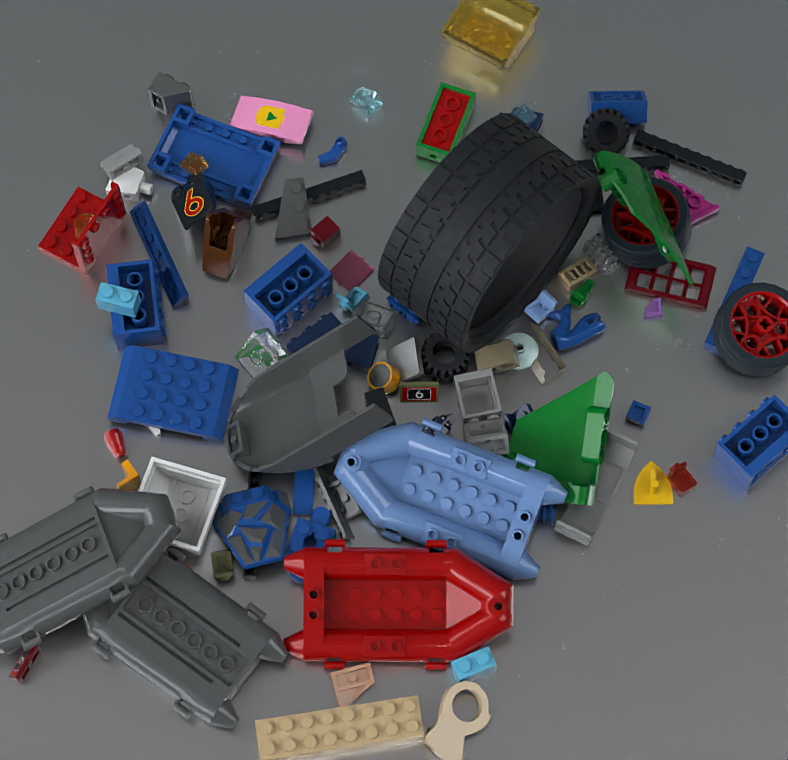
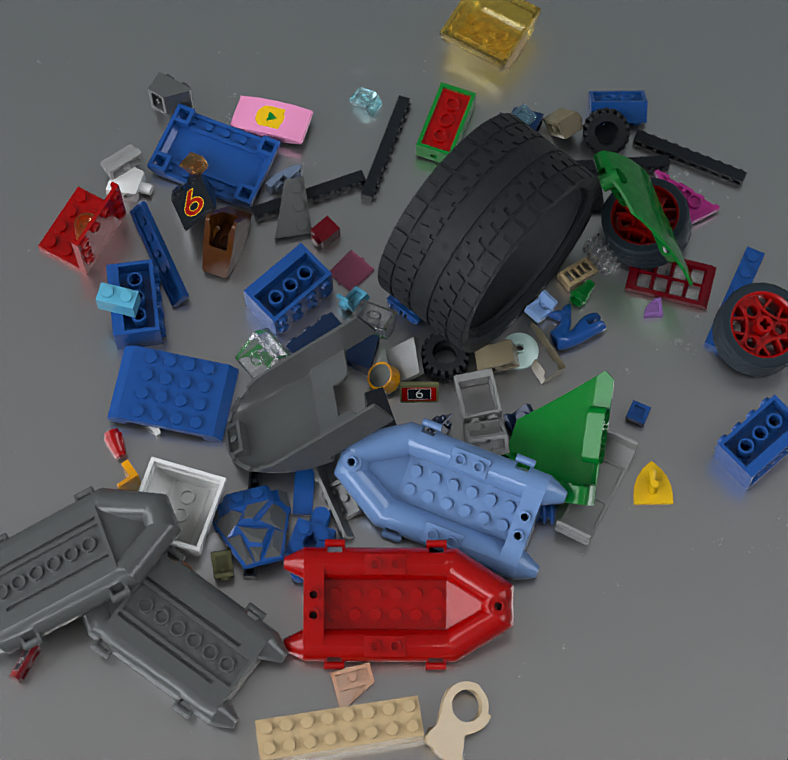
(277, 181): none -> sand blue slope
(335, 153): blue arm -> none
(385, 149): none -> black piece
(473, 665): medium azure brick -> none
(563, 123): none -> dark tan brick
(681, 478): clear red bracket -> none

